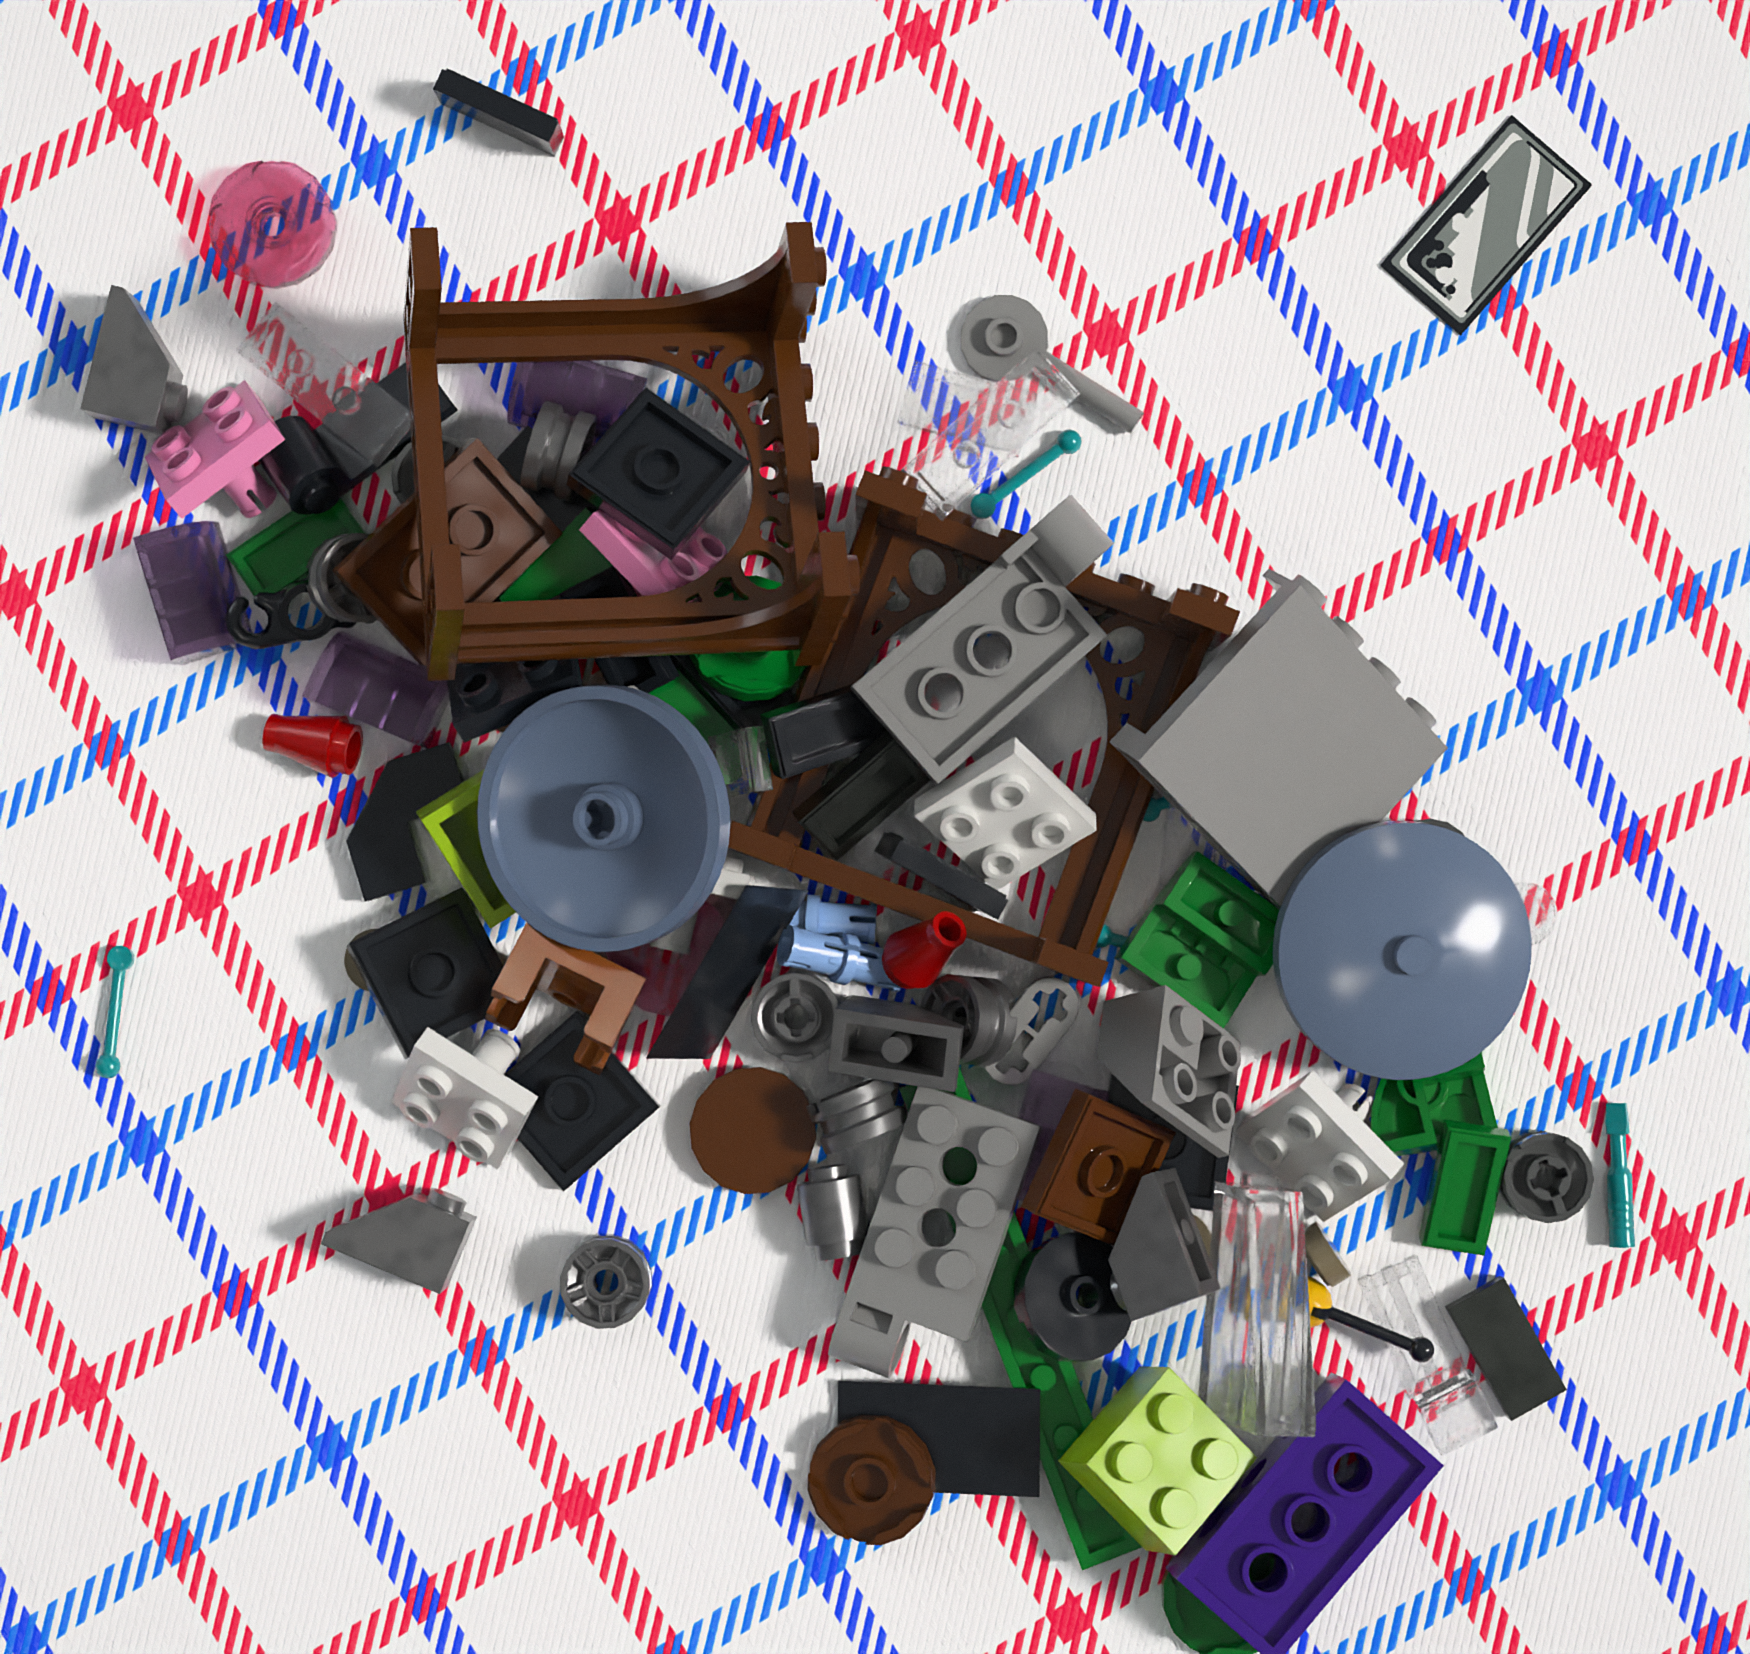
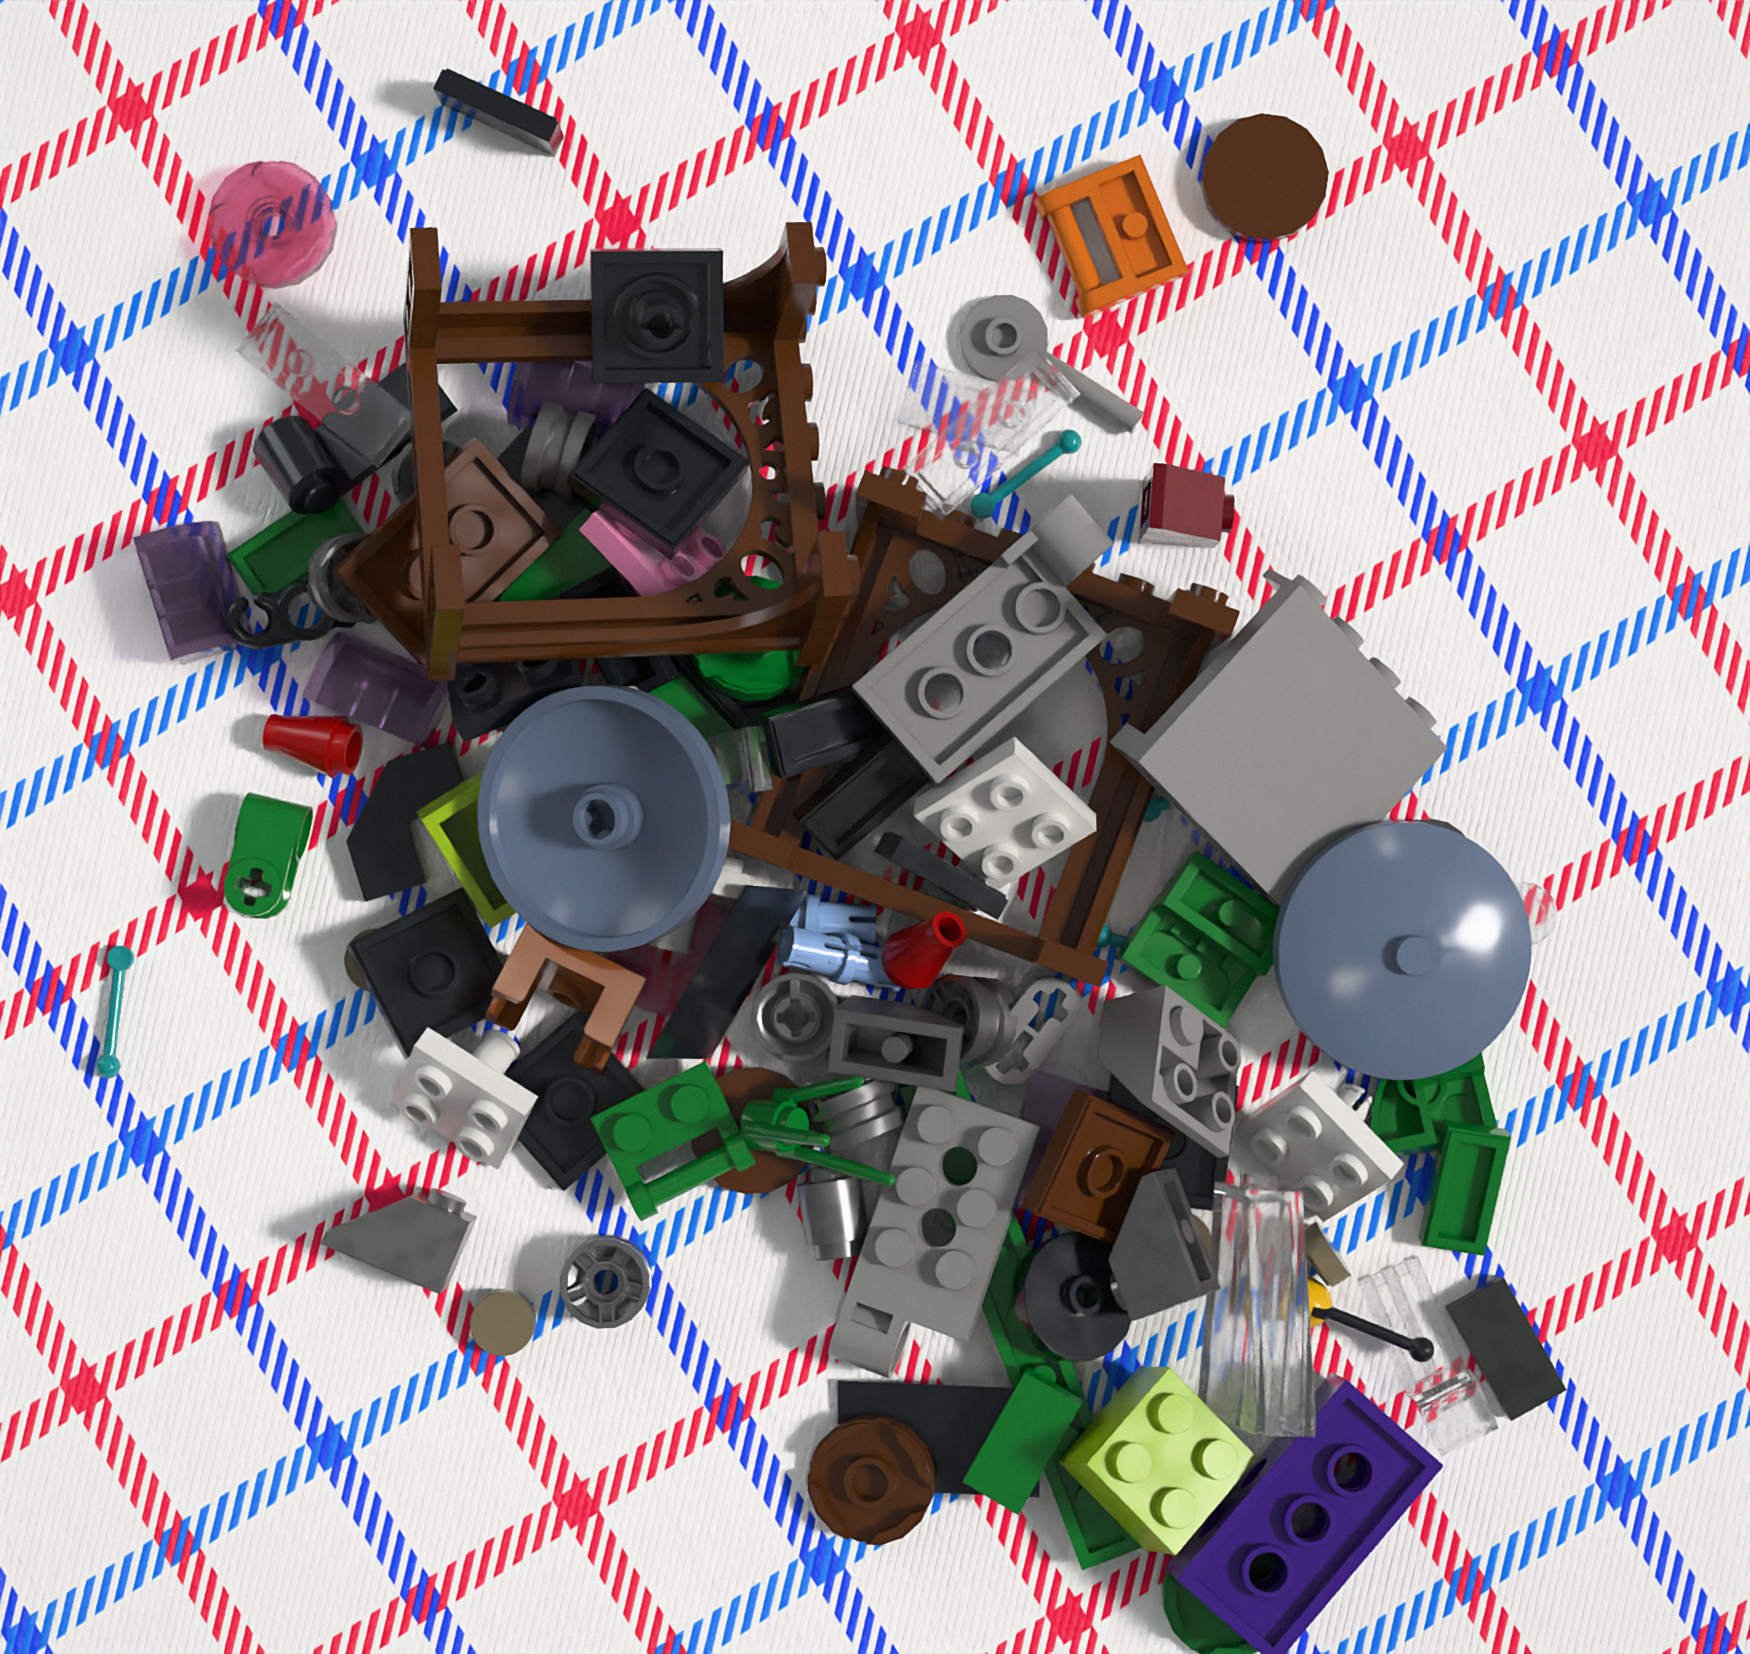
(132, 371): flat silver slope -> none
(217, 453): bright pink plate -> none
(269, 840): none -> green piece
(503, 1322): none -> dark tan tile
(657, 315): none -> black plate
(664, 1120): none -> green plate
(784, 1127): none -> green plant
(1022, 1441): none -> green tile
(1131, 228): none -> orange plate
(1184, 507): none -> dark red slope
(1264, 178): none -> reddish brown tile
(1486, 225): sticker -> none
(1571, 1182): dark grey wheel -> none
(1619, 1179): teal piece -> none

